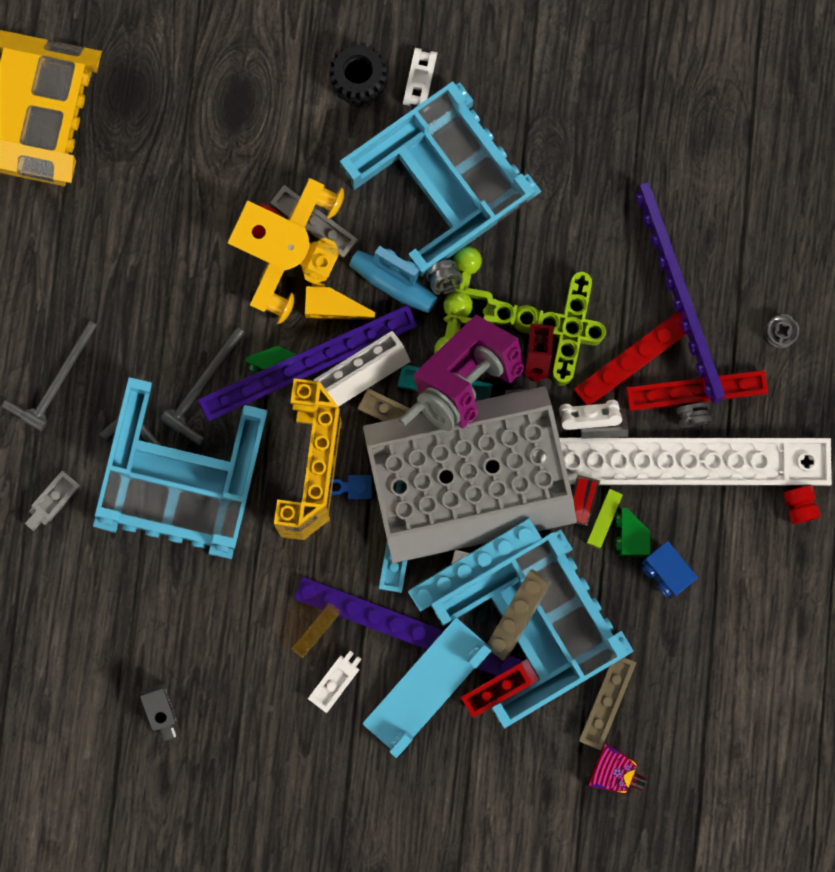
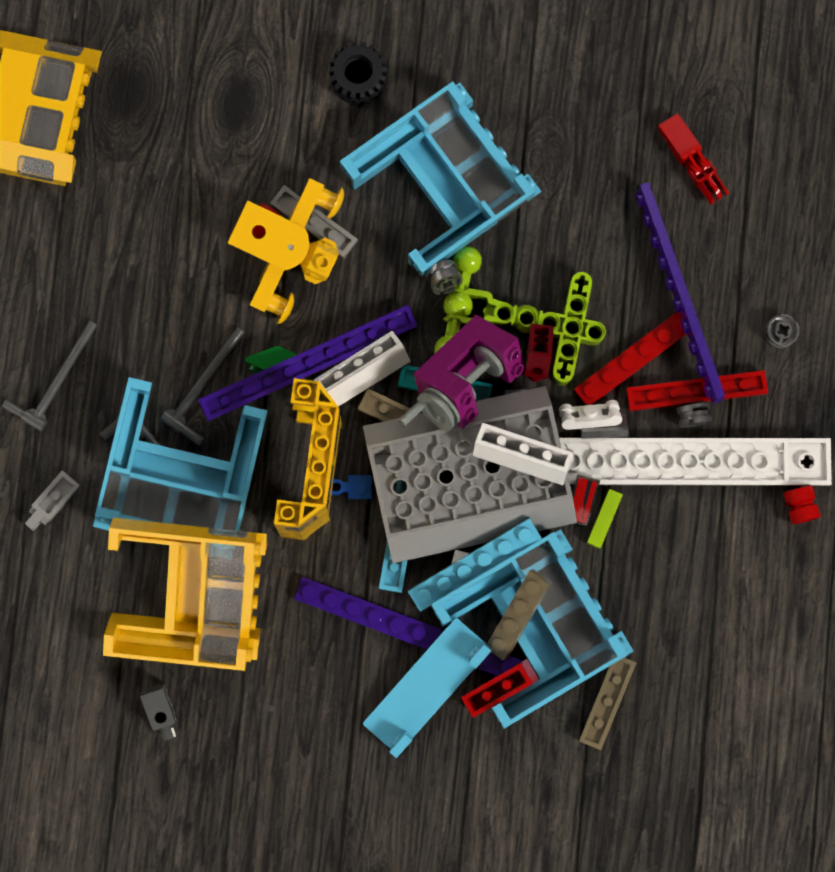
(206, 597): none -> yellow piece
(316, 630): clear yellow piece -> none
(329, 304): yellow slope -> none
(335, 682): white hinge -> none
(394, 277): dark azure plate -> none
(420, 77): white plate -> none
(522, 454): none -> white brick
(615, 772): torso -> none
(634, 536): green slope -> none
(668, 570): blue brick -> none
(688, 153): none -> red arm

